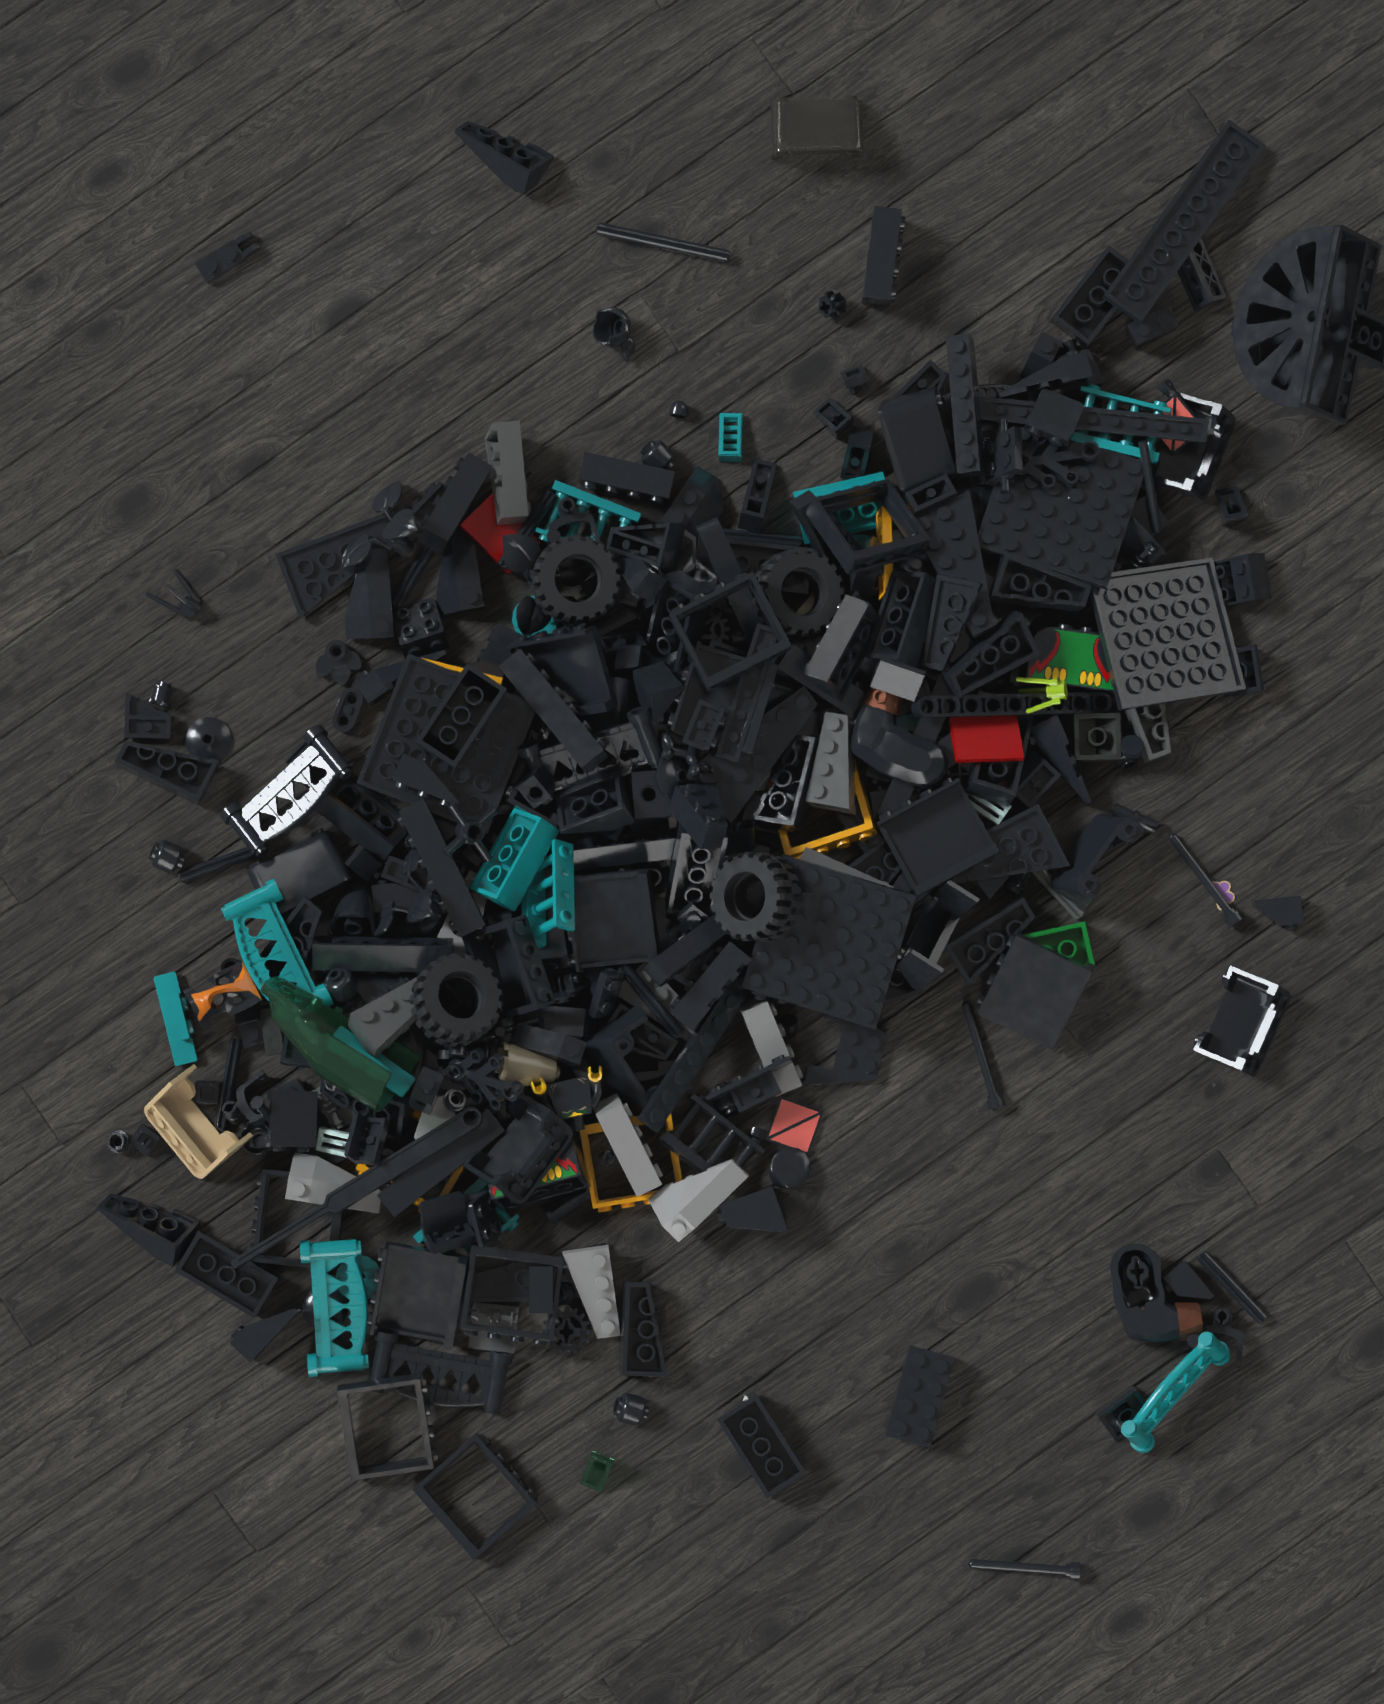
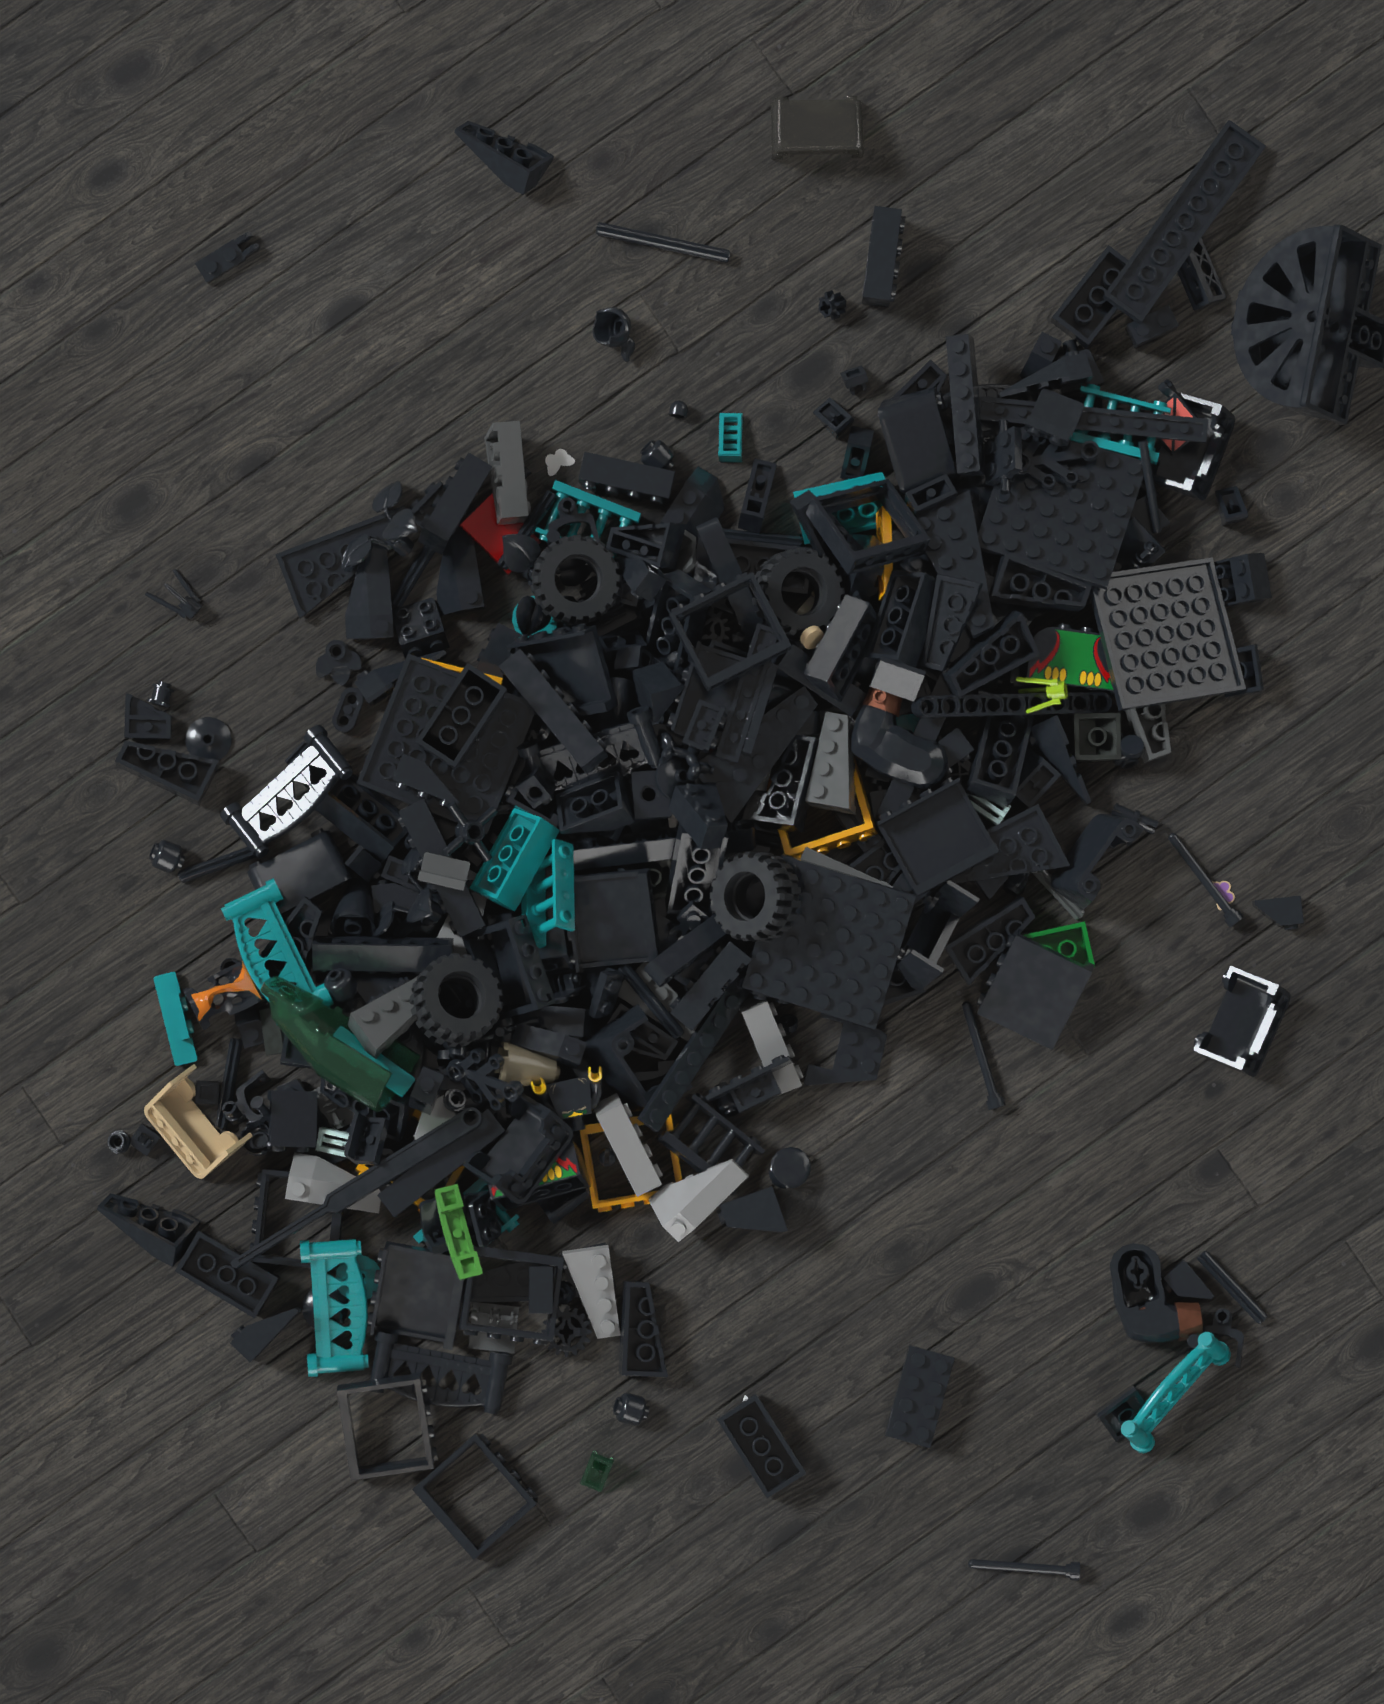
(444, 871): none -> dark grey panel
(456, 1232): none -> bright green slope
(555, 461): none -> white sticker
(791, 1124): coral flag -> none
(811, 637): none -> tan tile
(986, 739): red tile -> none

